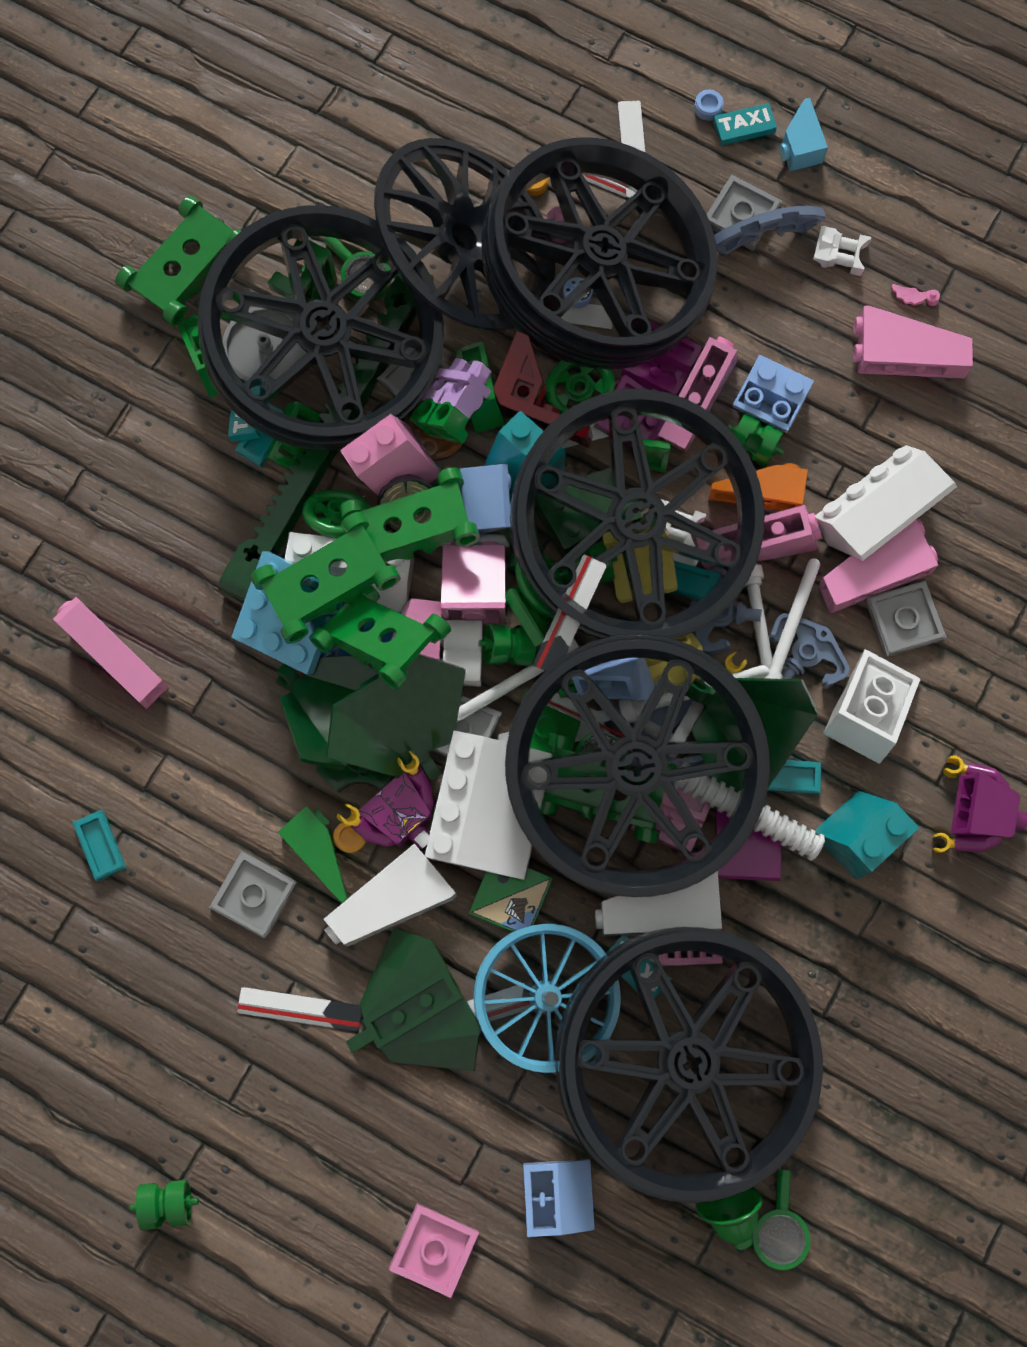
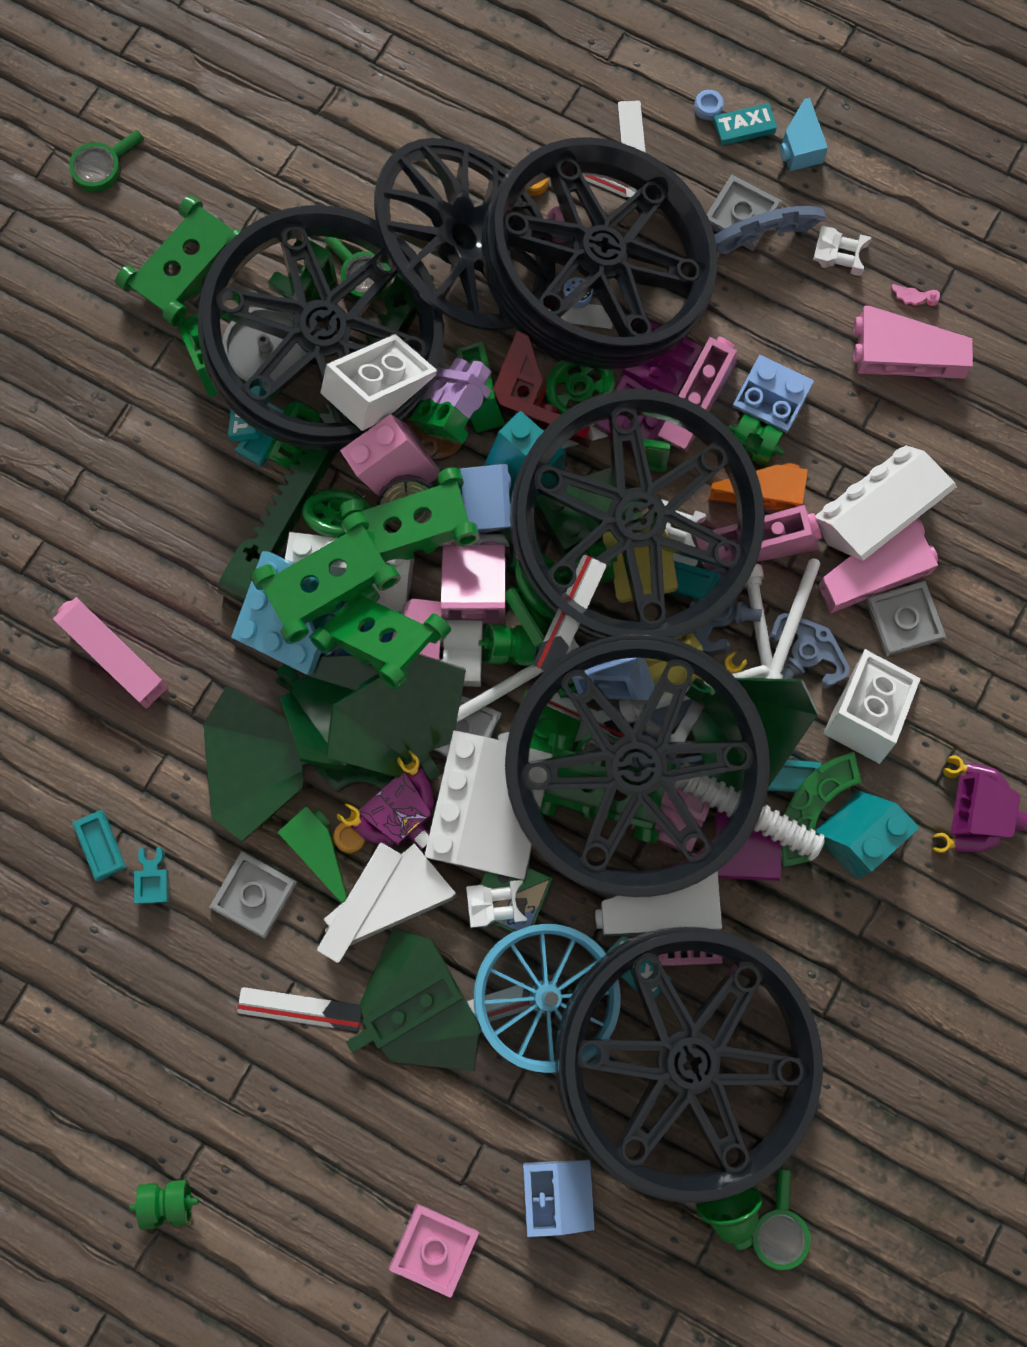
(97, 165): none -> piece
(151, 884): none -> teal plate
(249, 763): none -> dark green panel
(359, 902): none -> white sticker
(375, 380): none -> white slope
(481, 904): none -> white piece
(815, 793): none -> green tile

